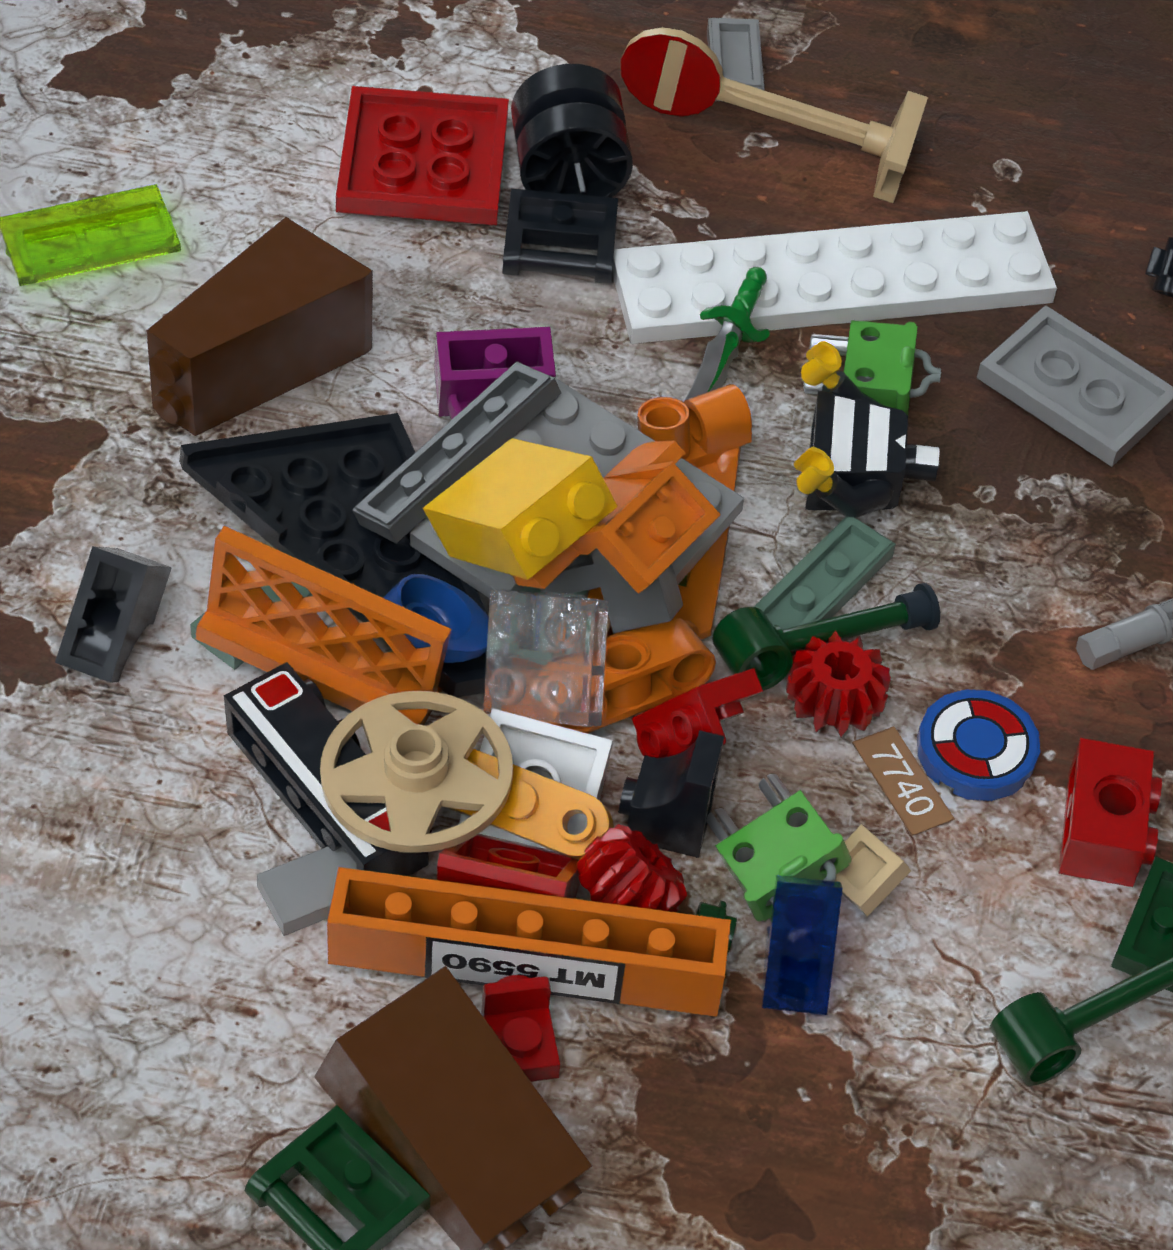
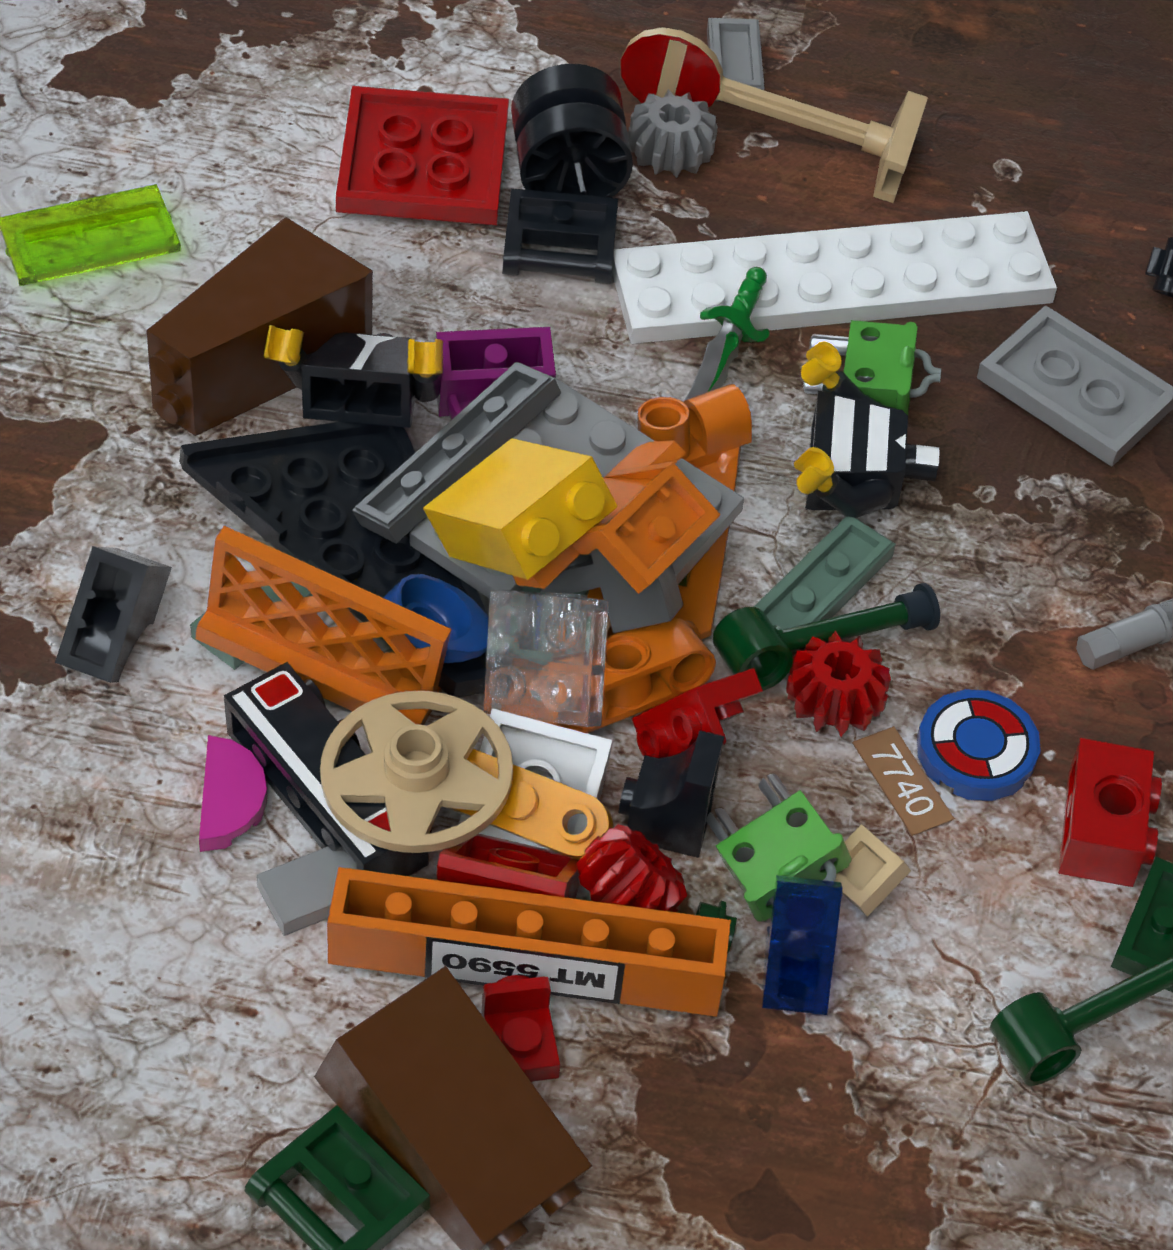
(231, 793): none -> dark pink tile
(360, 375): none -> black torso
(672, 133): none -> light grey gear

